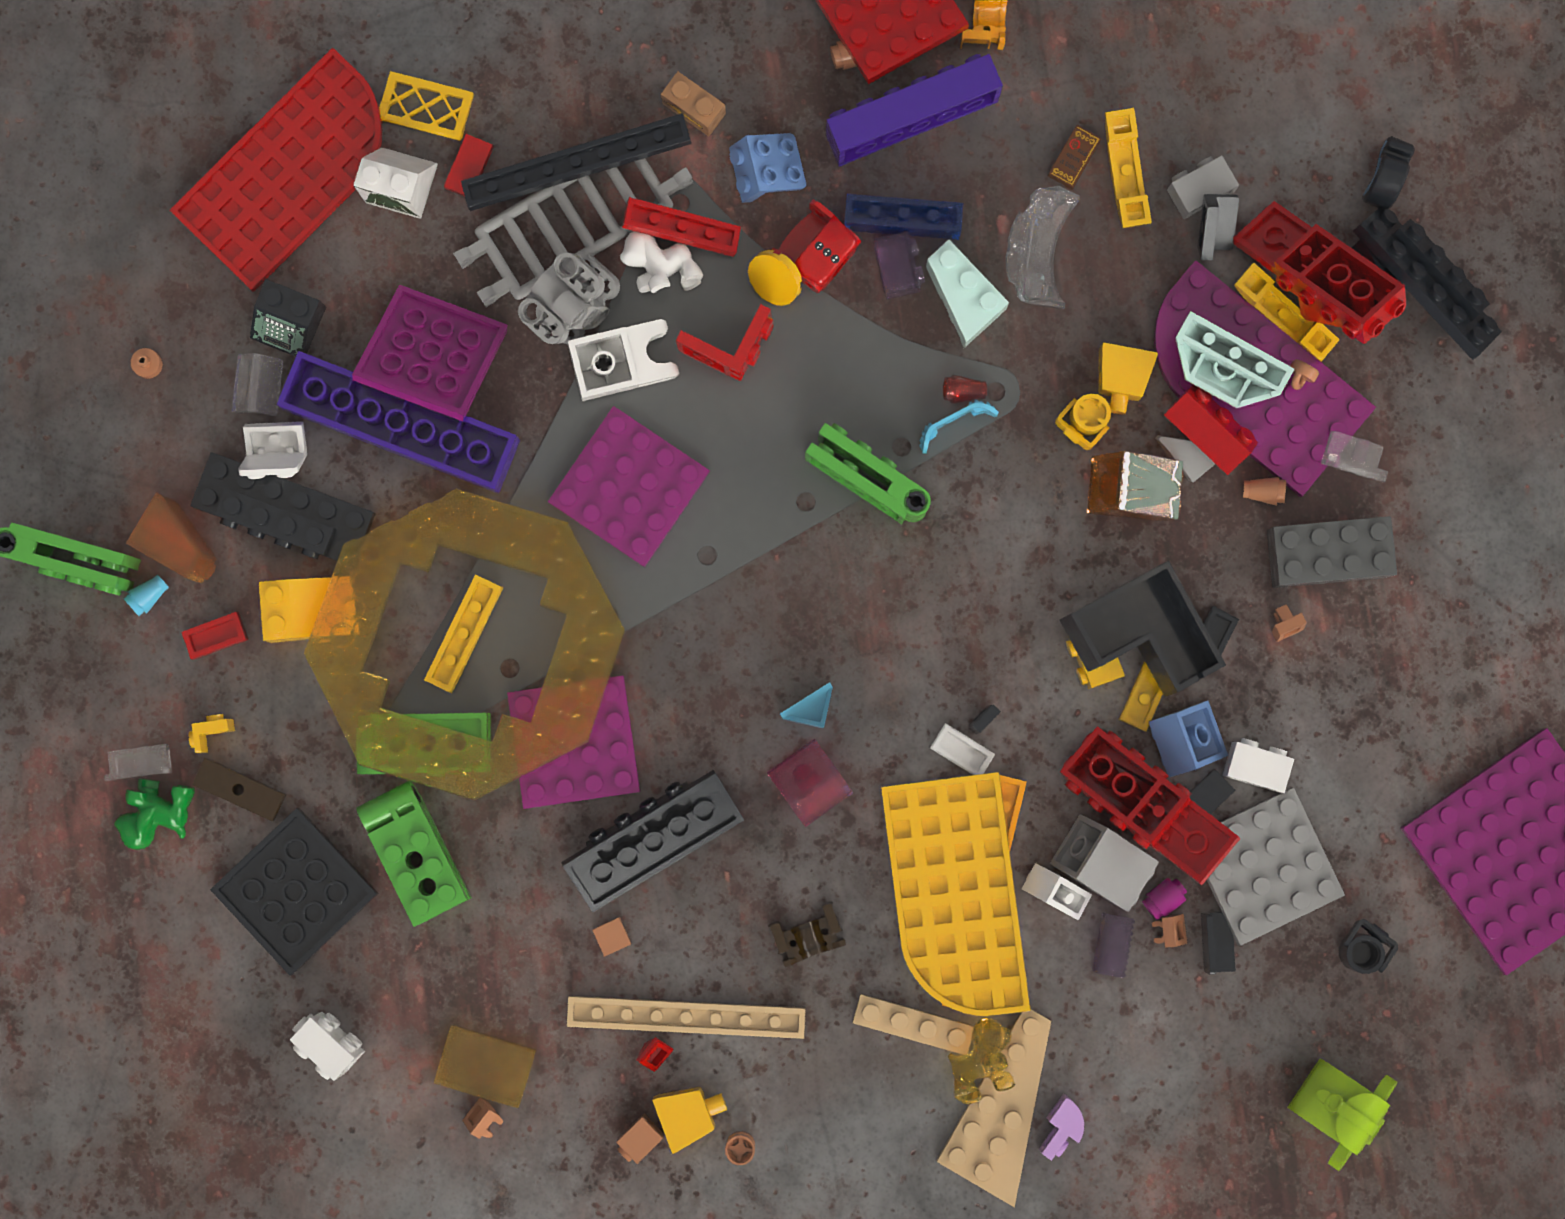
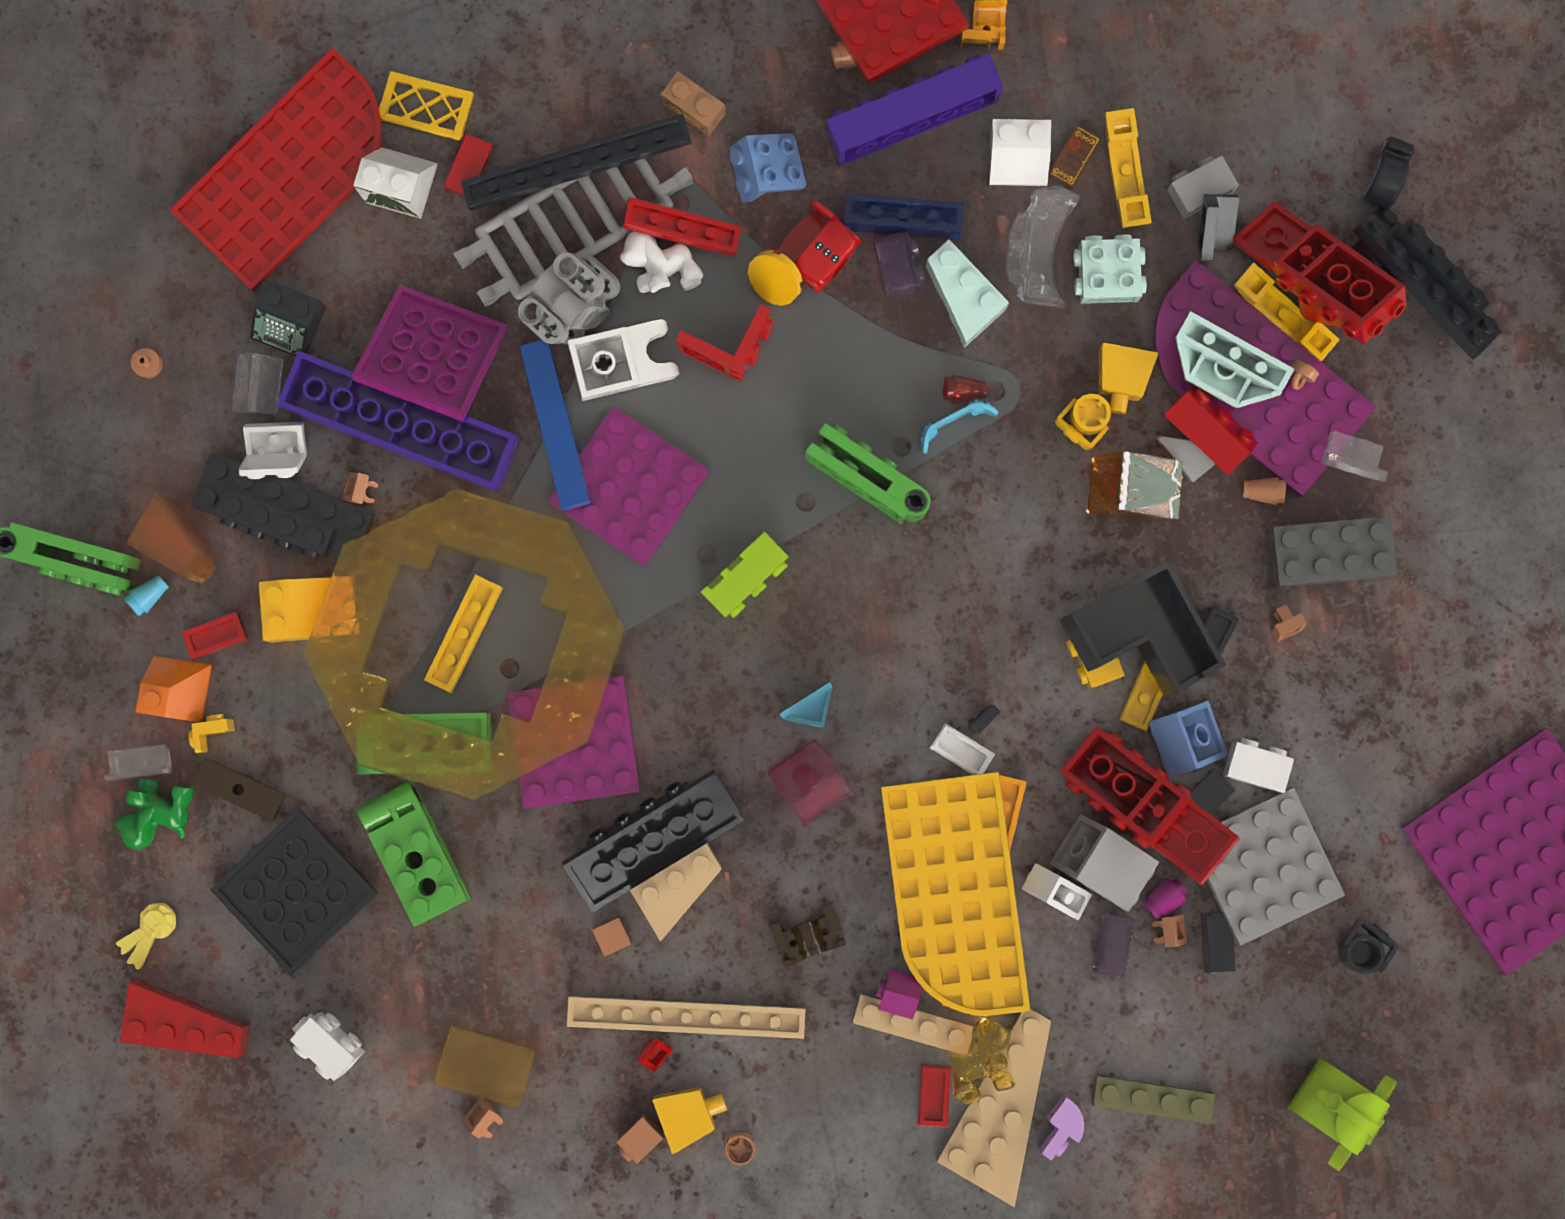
(156, 922): none -> light yellow piece
(170, 1022): none -> red wedge
(174, 689): none -> orange slope
(356, 487): none -> nougat tile
(555, 425): none -> blue tile
(674, 889): none -> tan wedge
(746, 576): none -> lime wedge
(899, 994): none -> magenta brick
(934, 1095): none -> red tile
(1019, 152): none -> white slope
(1109, 270): none -> light aqua brick
(1153, 1099): none -> olive plate

